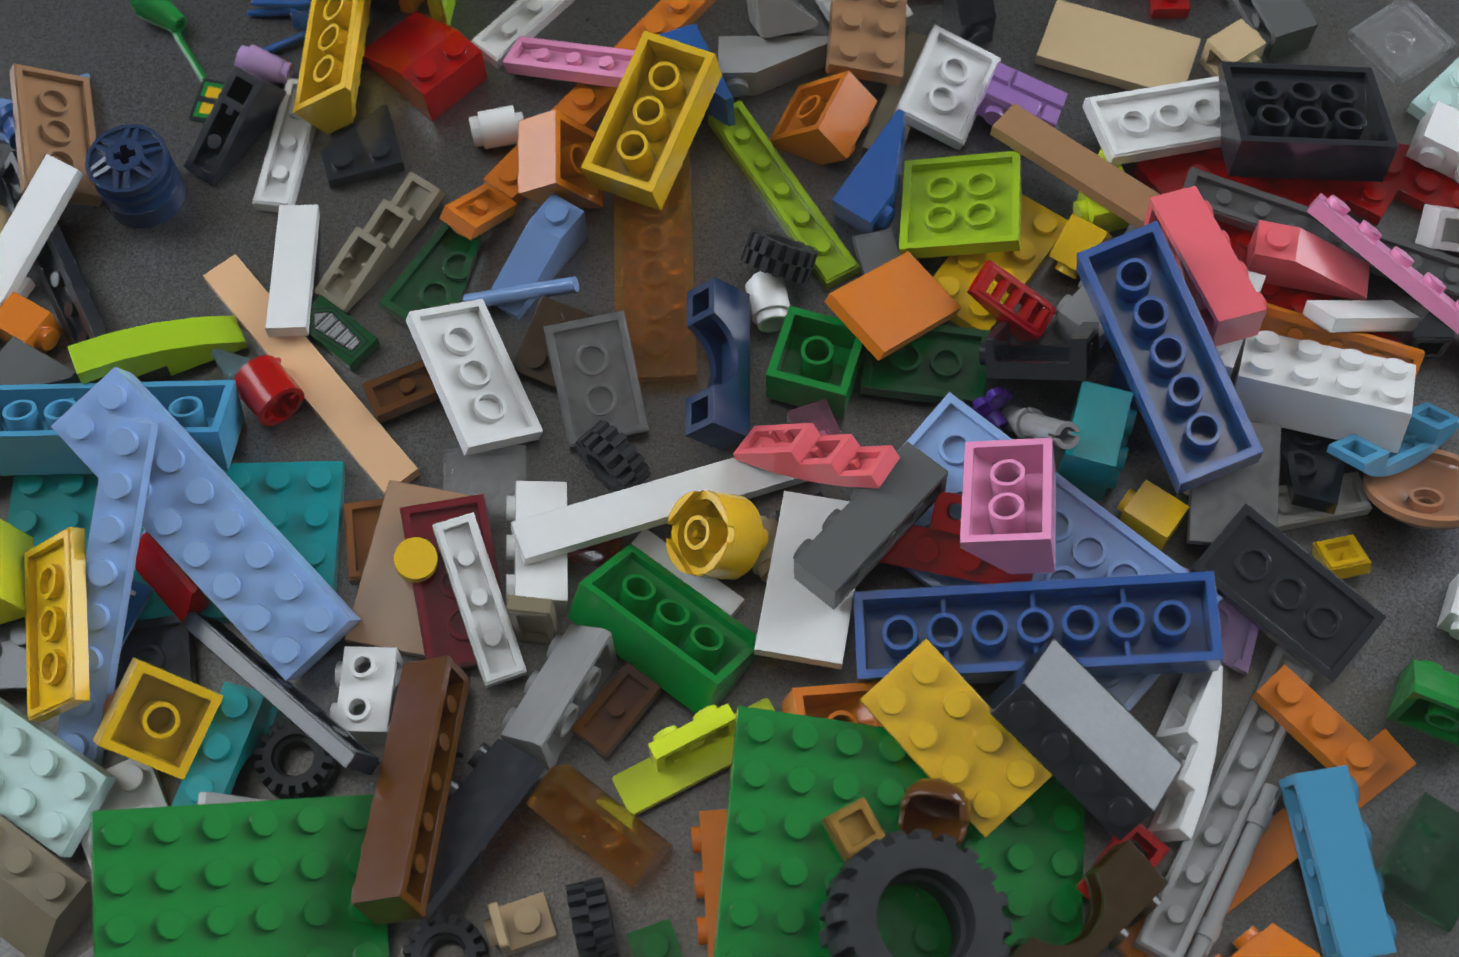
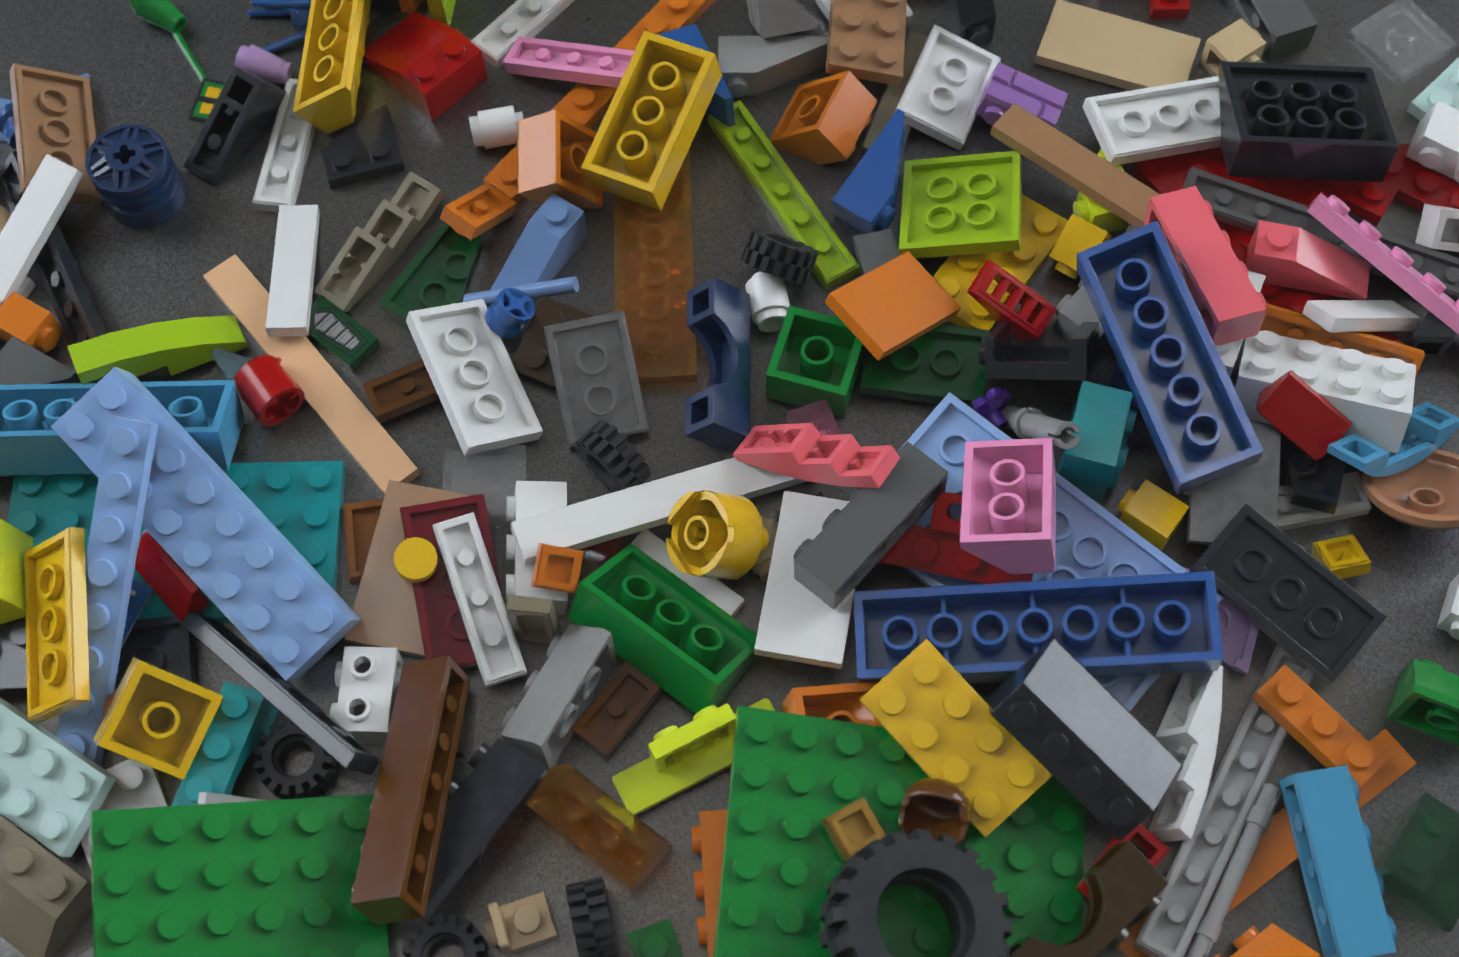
(509, 313): none -> blue wheel
(557, 568): none -> orange tile
(1302, 415): none -> red slope

